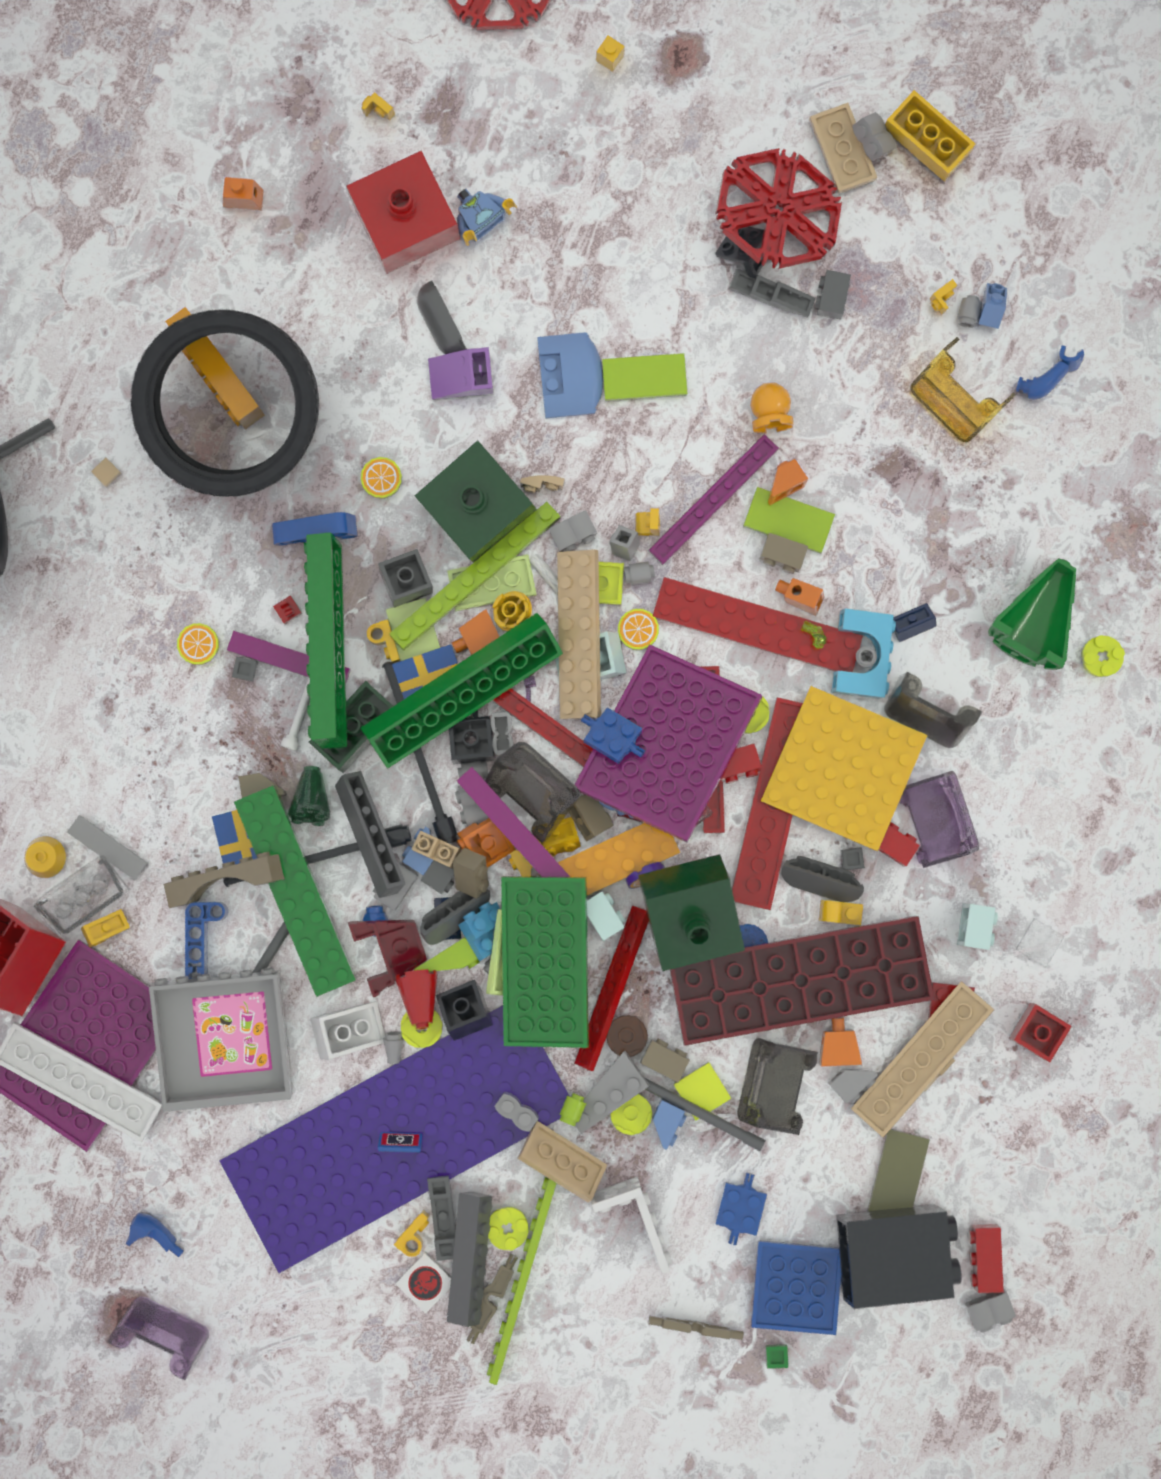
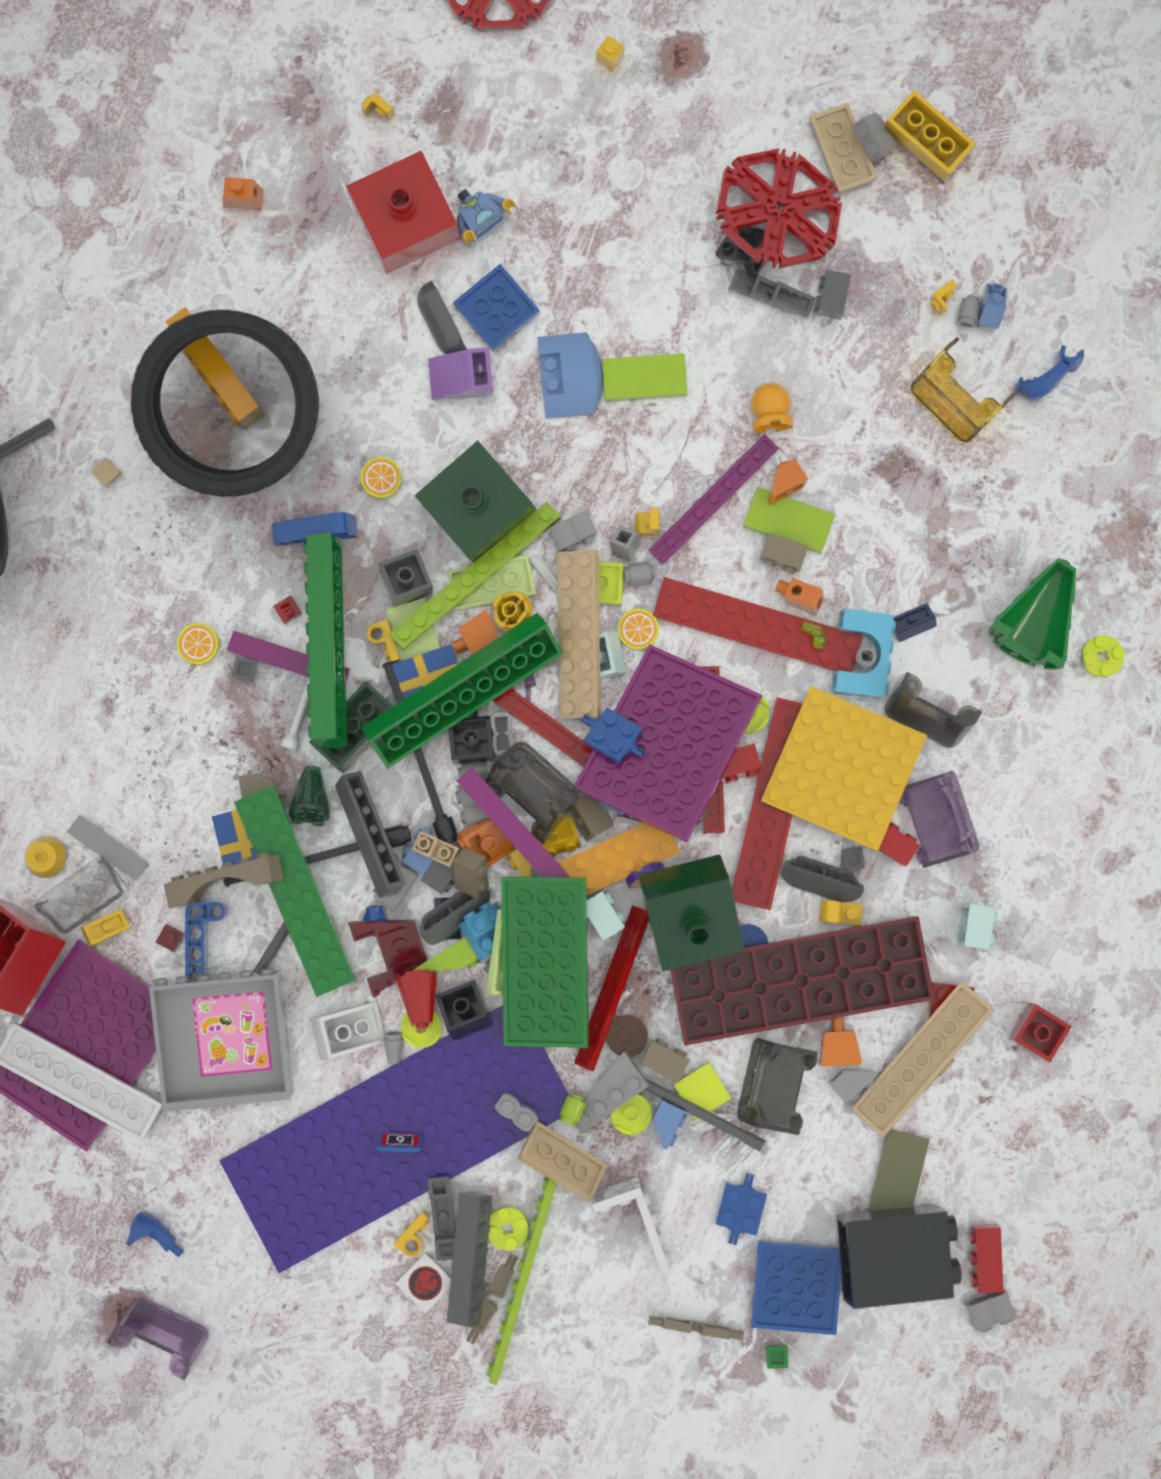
(170, 937): none -> dark red plate
(496, 307): none -> blue plate
(535, 483): tan slope -> none

